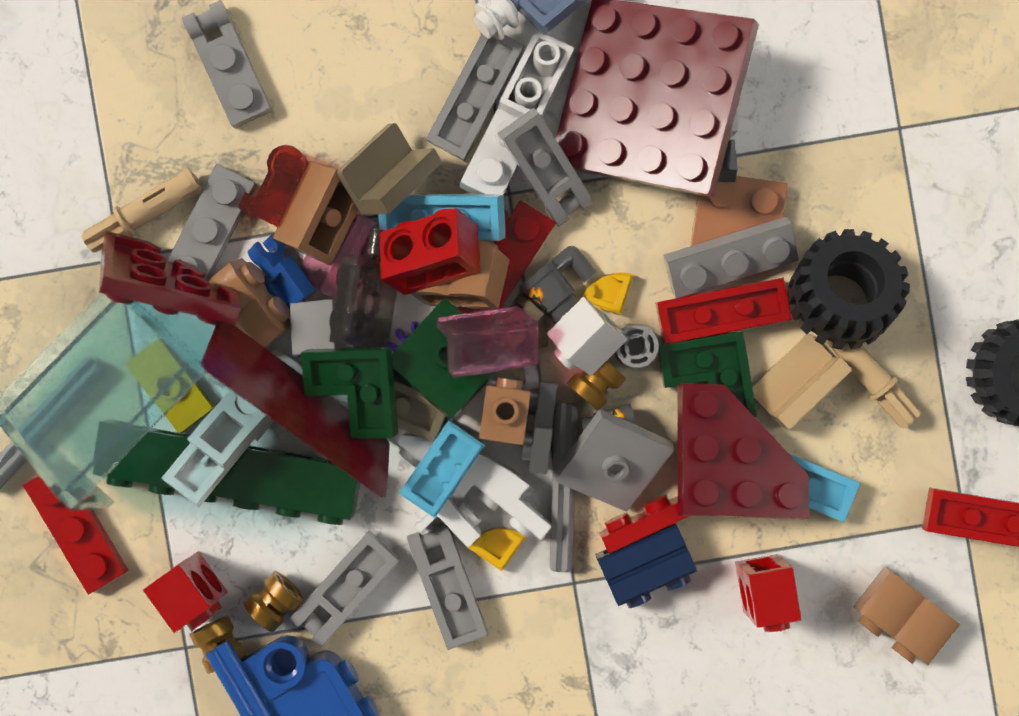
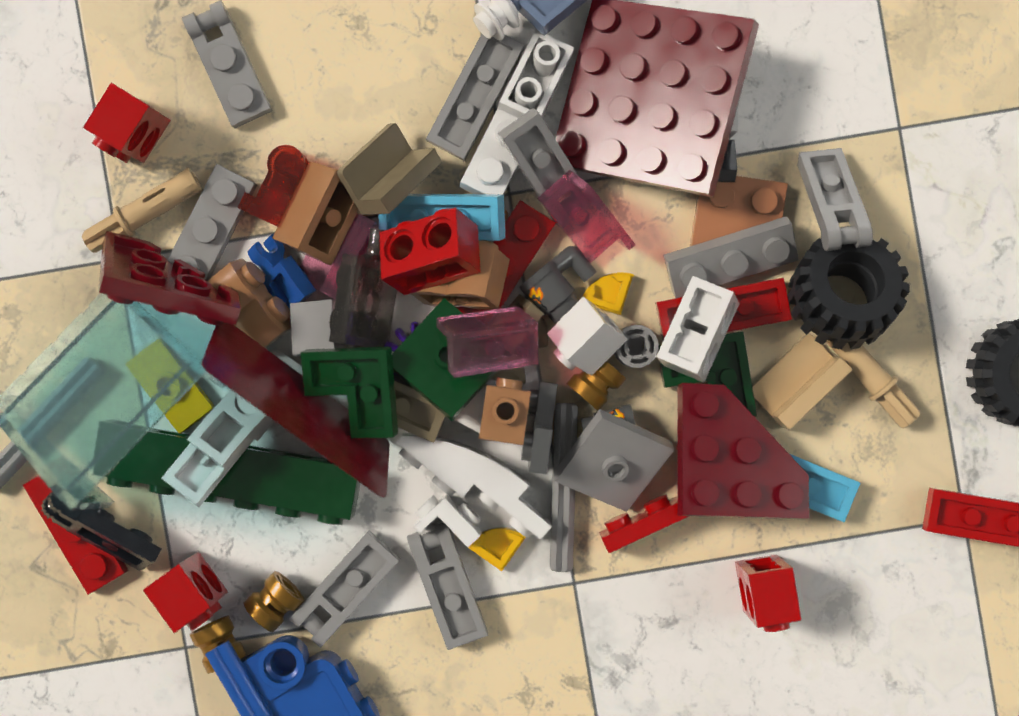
(100, 530): none -> black hinge
(125, 125): none -> red brick
(442, 468): medium azure plate -> none
(583, 216): none -> clear pink panel
(647, 566): dark blue brick -> none
(698, 329): none -> white brick
(834, 199): none -> light grey plate
(906, 616): medium nougat brick -> none

